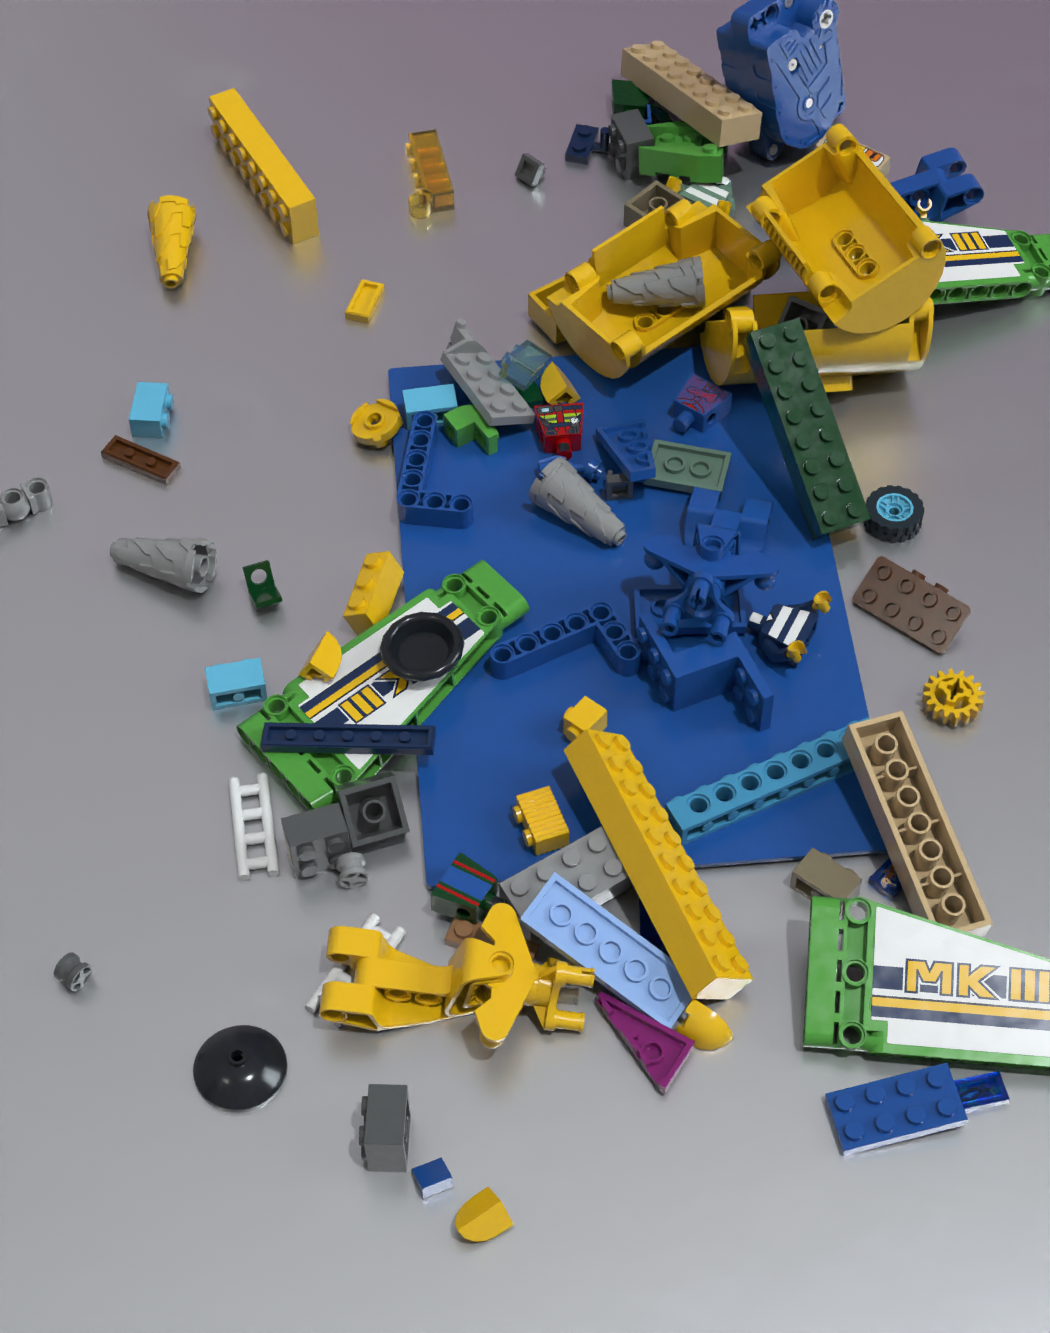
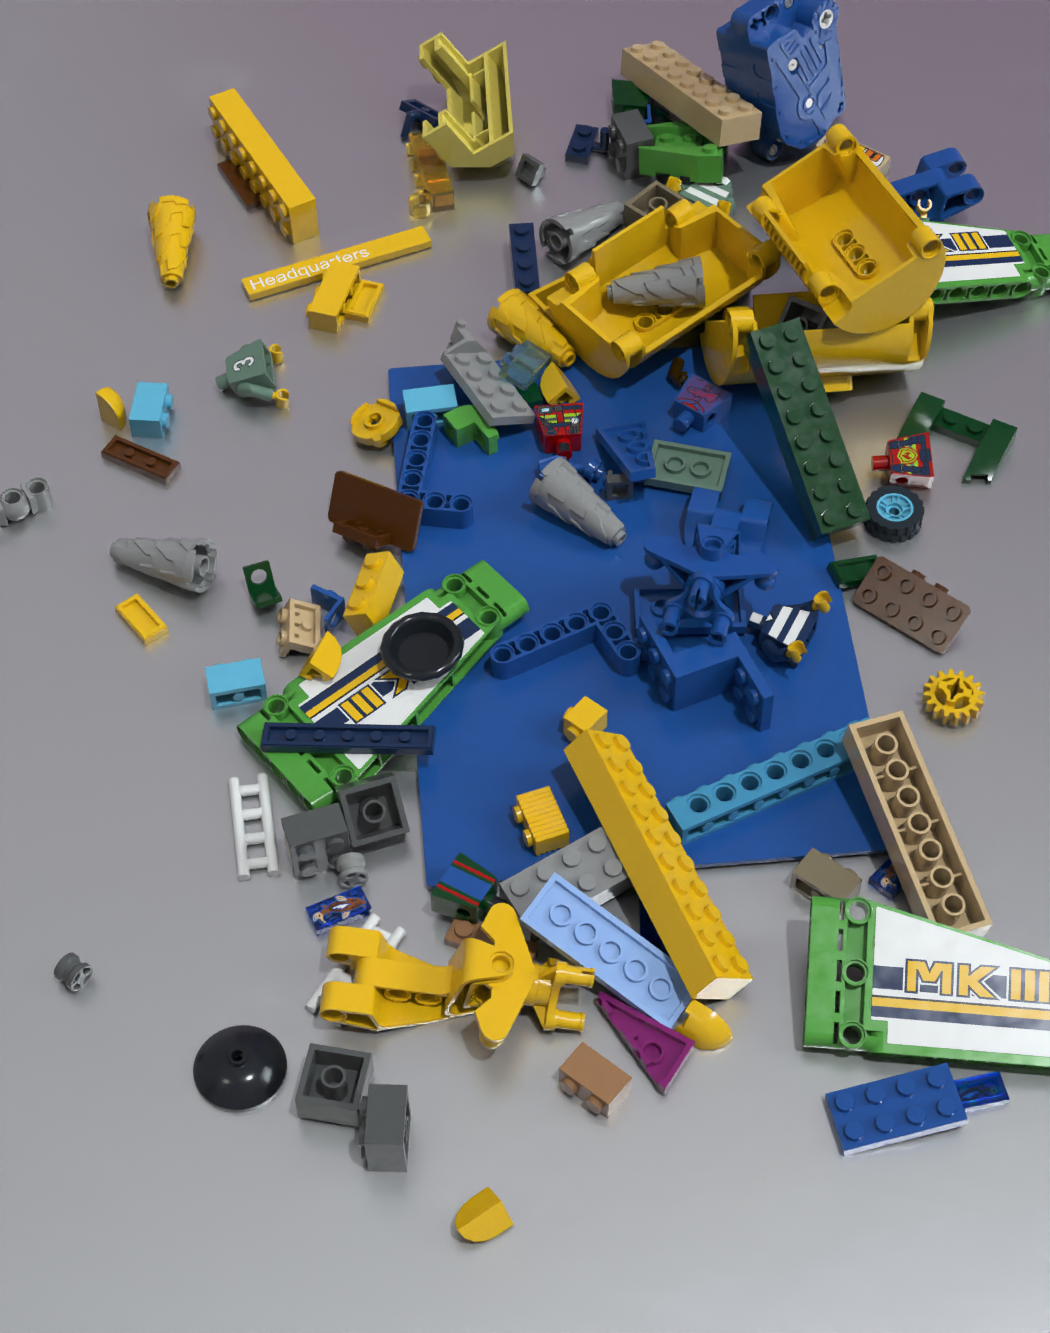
(111, 408): none -> yellow brick
(141, 619): none -> yellow tile
(239, 185): none -> reddish brown tile
(252, 373): none -> sand green torso
(298, 627): none -> tan bracket
(312, 269): none -> yellow tile
(330, 602): none -> blue bracket
(333, 297): none -> yellow brick
(334, 1084): none -> dark grey brick
(339, 910): none -> tile
(373, 513): none -> reddish brown bracket
(416, 111): none -> dark blue plate
(432, 1177): blue slope -> none
(479, 113): none -> light yellow wedge
(521, 320): none -> yellow cone
(523, 257): none -> dark blue brick
(578, 230): none -> light grey cone
(594, 1080): none -> medium nougat brick
(675, 373): none -> dark brown arm
(850, 571): none -> dark green tile
(907, 461): none -> torso
(991, 440): none -> dark green wedge

